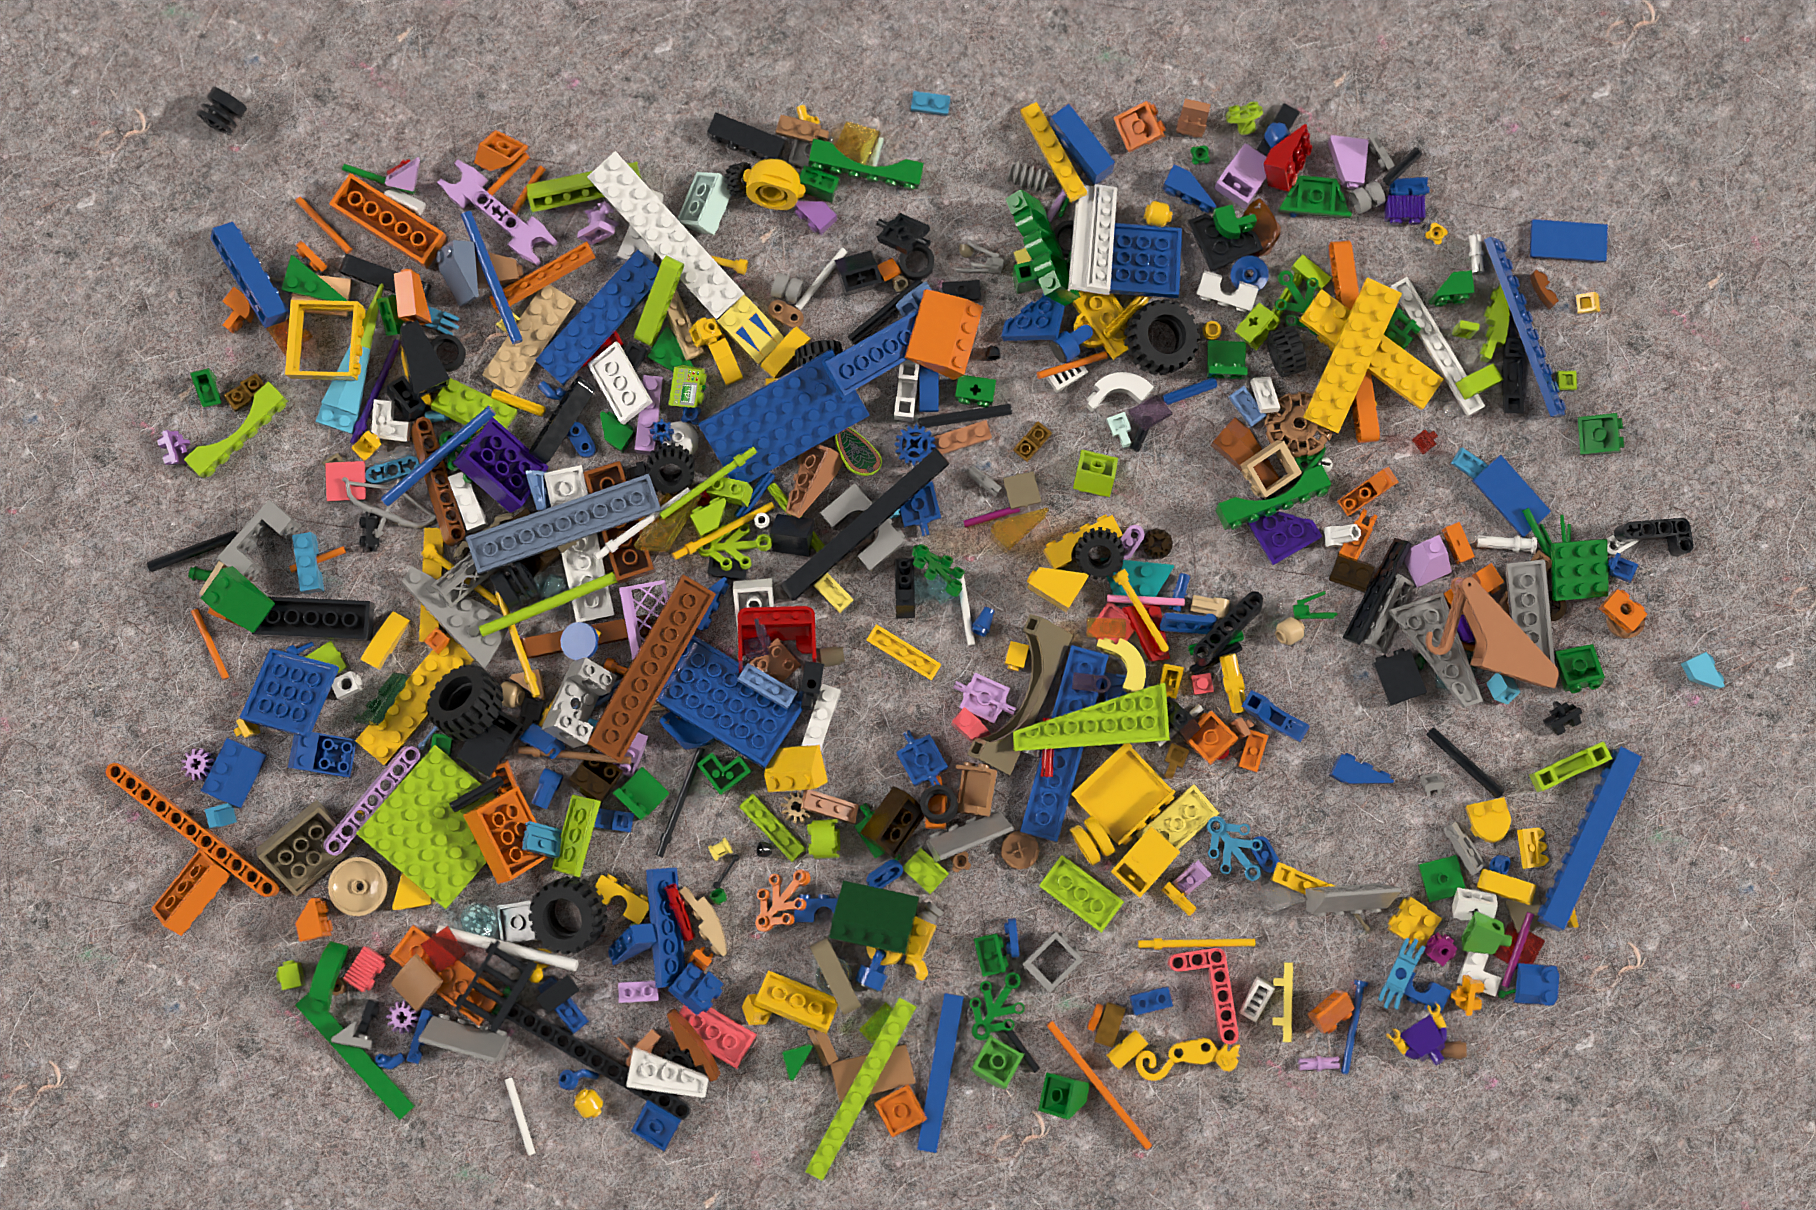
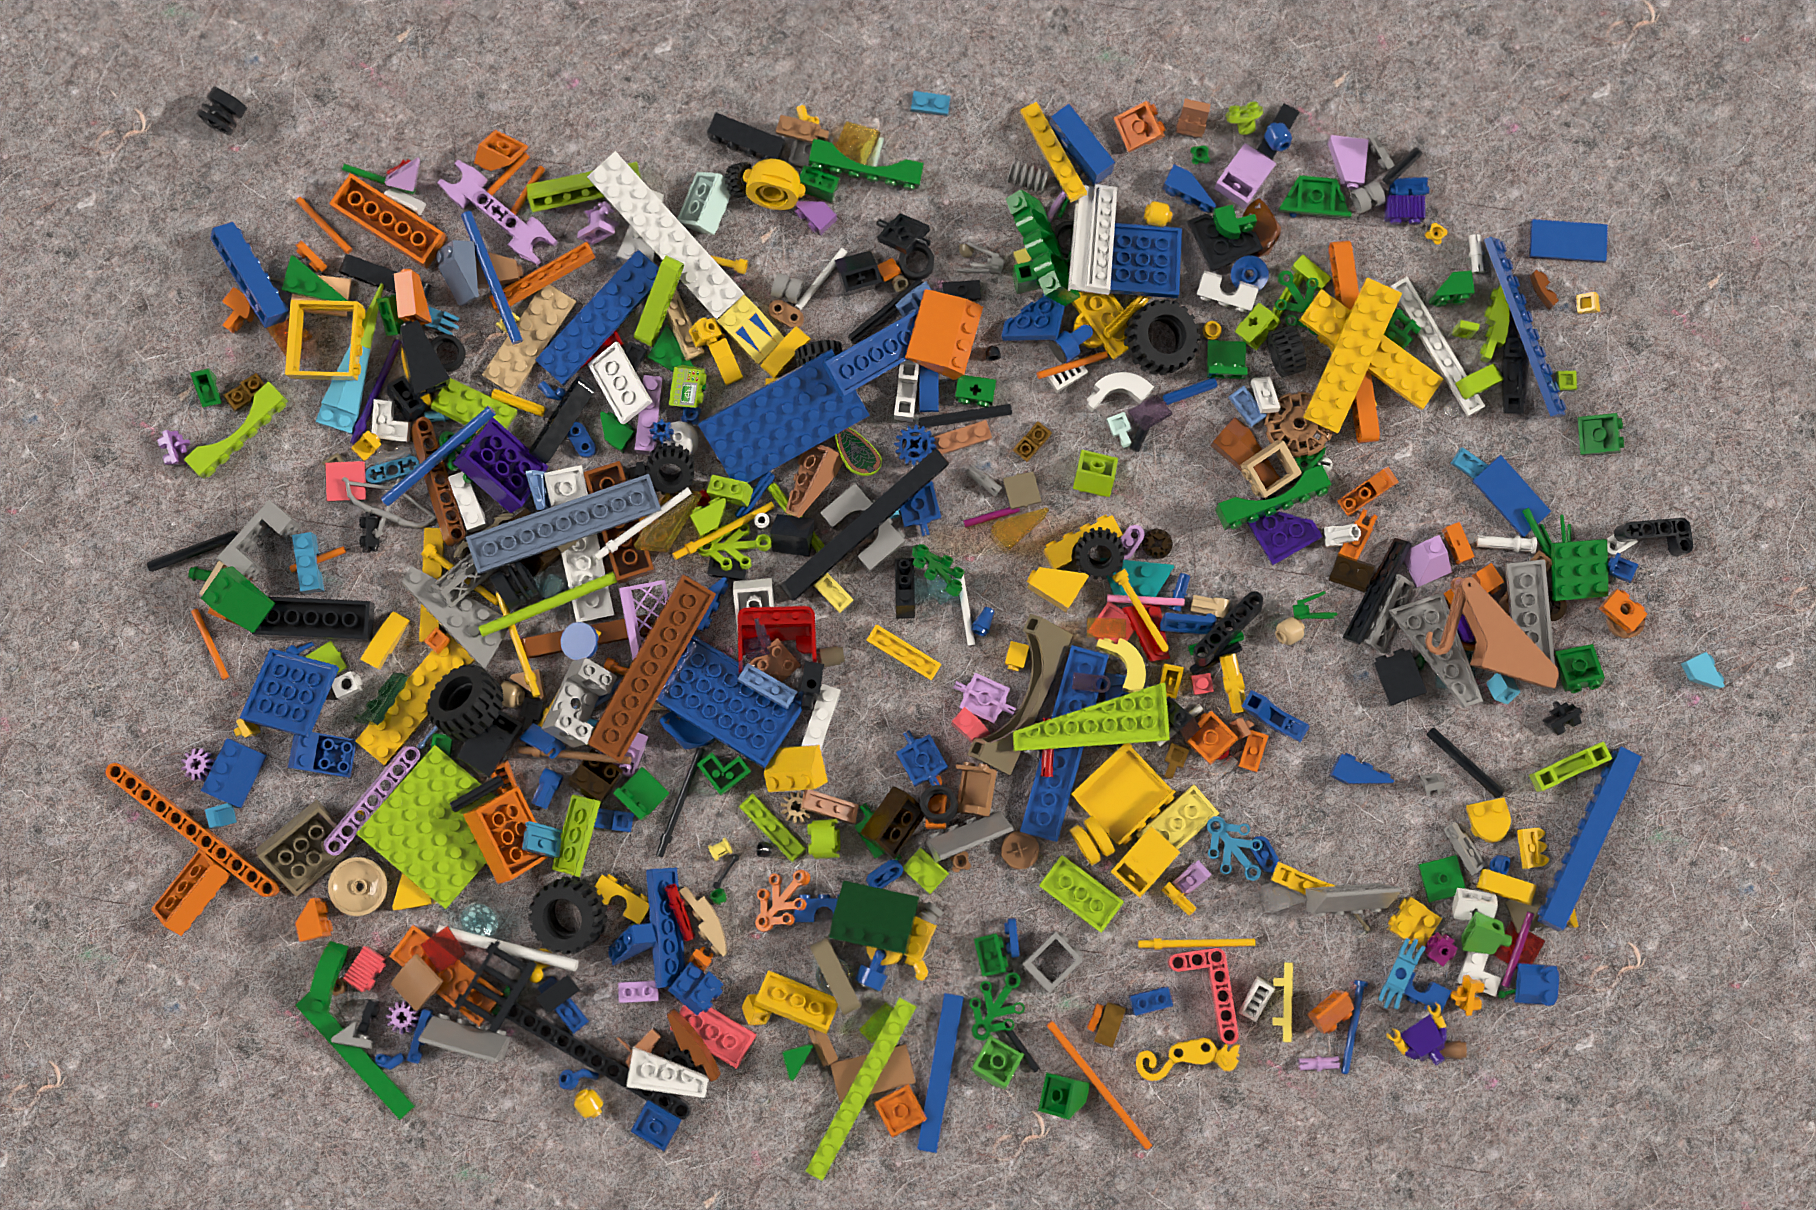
(290, 975): lime brick -> none
(514, 922): plate -> none
(520, 1116): white bar -> none
(739, 460): lime bar -> none
(1127, 1050): yellow pin -> none
(1287, 159): red slope -> none
(1425, 441): clear red tile -> none

